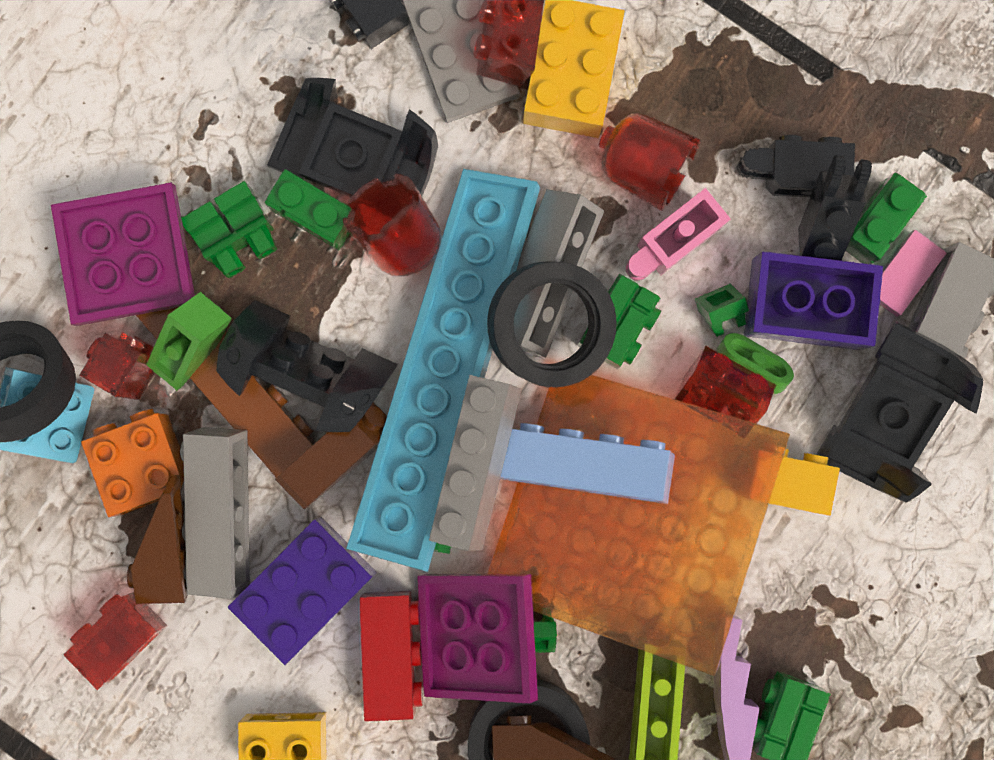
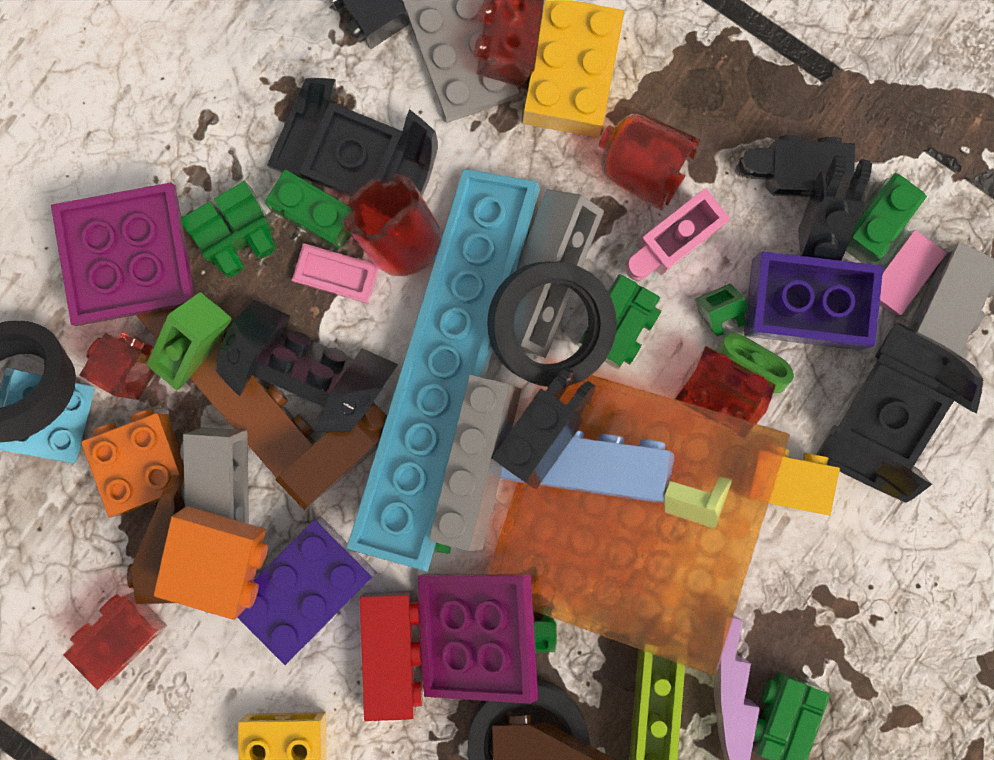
(211, 563): none -> orange brick
(335, 273): none -> bright pink tile
(544, 430): none -> black hinge
(697, 504): none -> yellowish green tile

